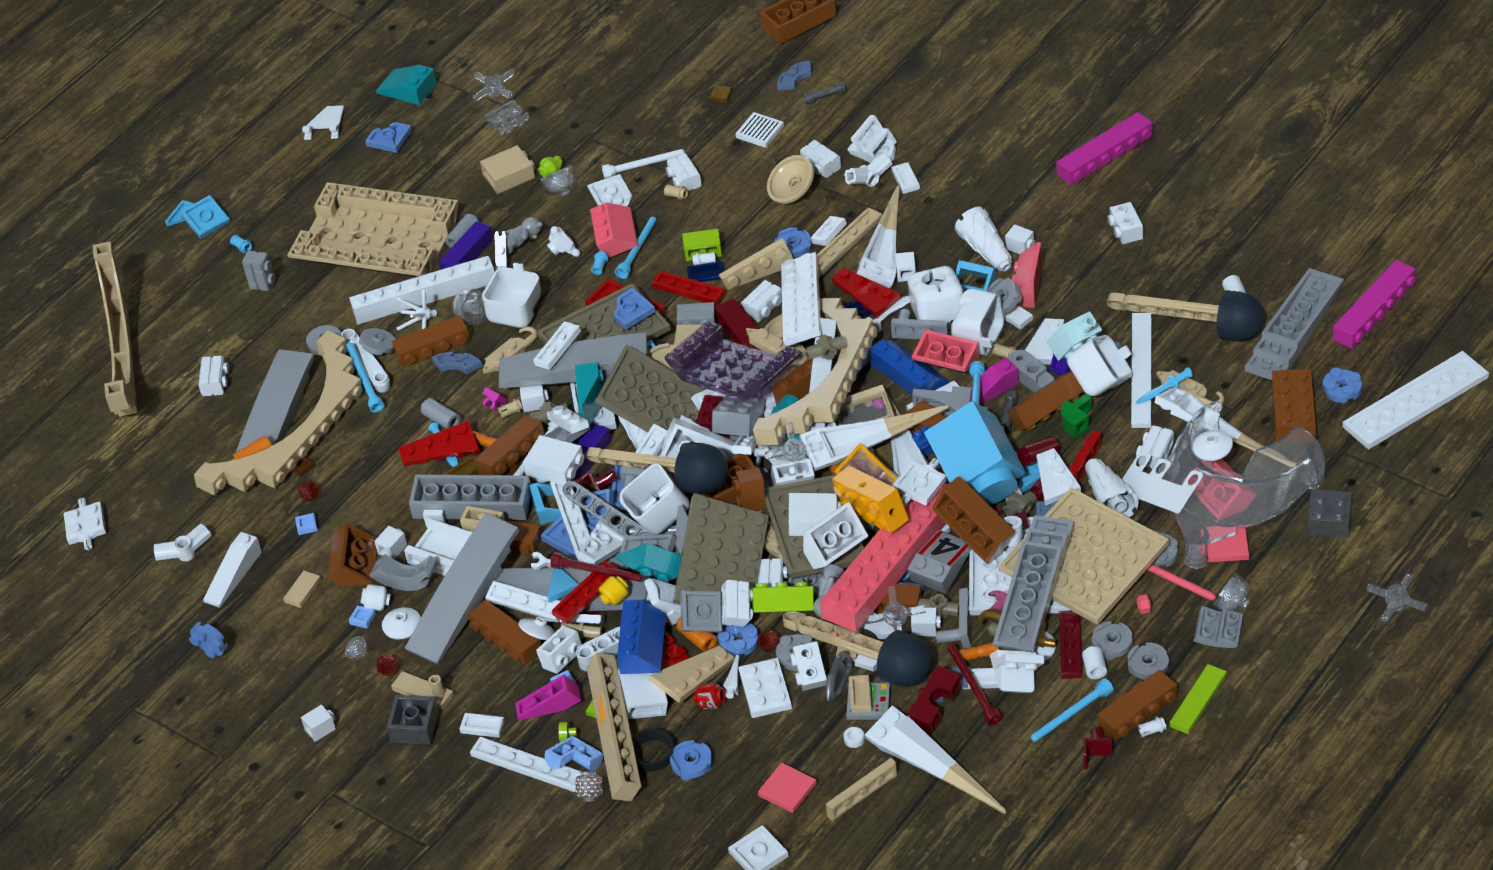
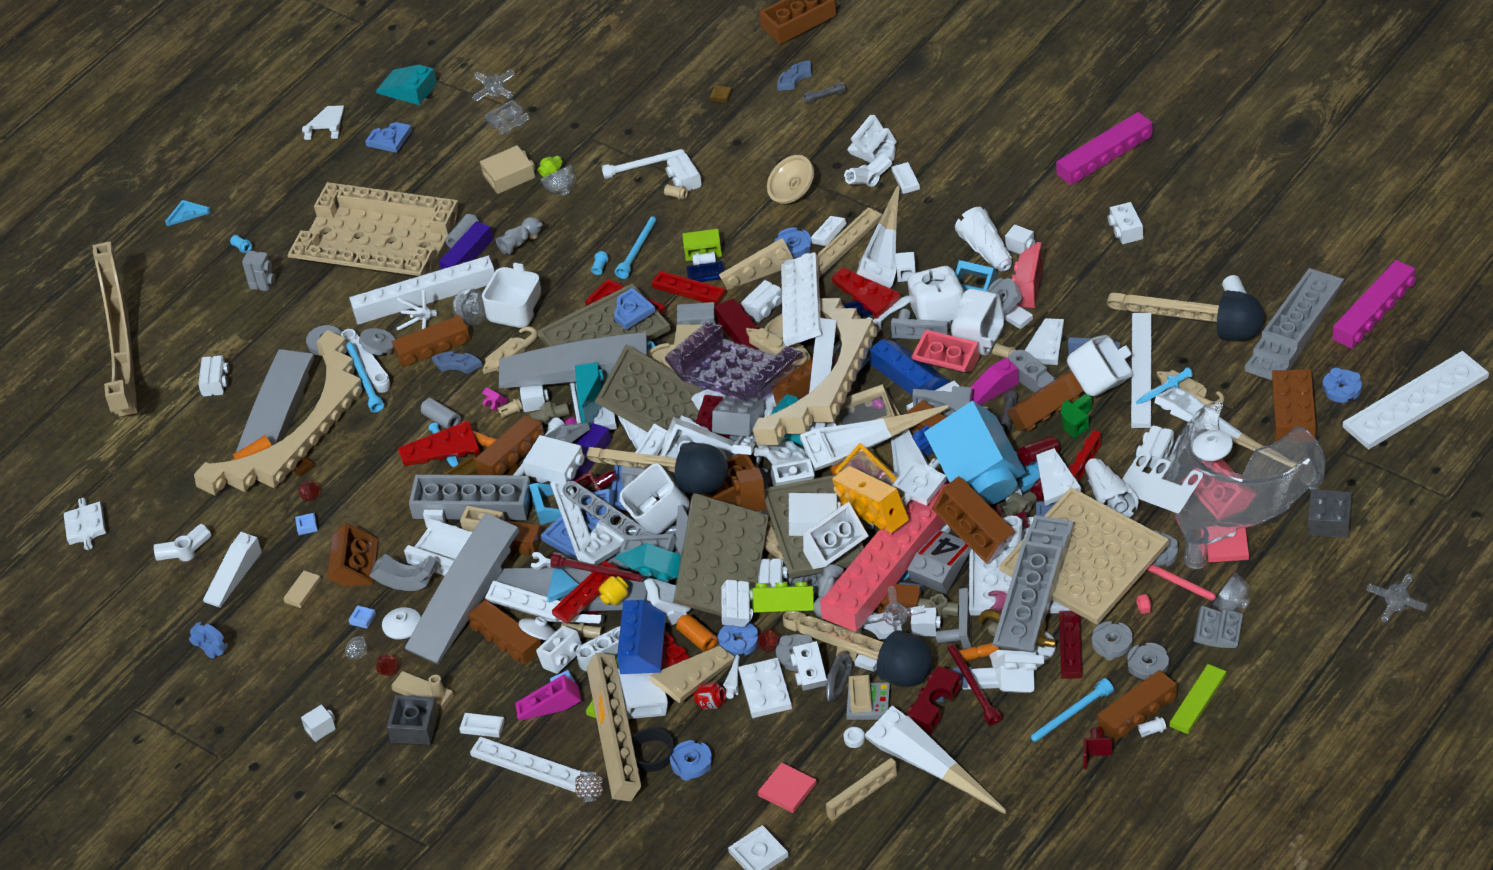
(205, 216): medium azure tile -> none
(375, 597): white head -> none
(391, 542): white brick -> none
(500, 250): white piece -> none
(557, 345): white plate -> none
(561, 242): white rock -> none
(565, 732): lime tile -> none
(567, 419): white plate -> none
(574, 750): light blue brick -> none
(611, 190): white tile -> none
(613, 228): coral slope -> none
(701, 611): light grey tile -> none
(759, 129): white tile -> none
(800, 447): clear bar -> none
(822, 158): white brick -> none
(826, 347): dark tan axle -> none
(976, 370): medium azure piece -> none
(1059, 367): dark purple tile -> none
(1073, 335): light aqua brick -> none
(1094, 662): white brick -> none

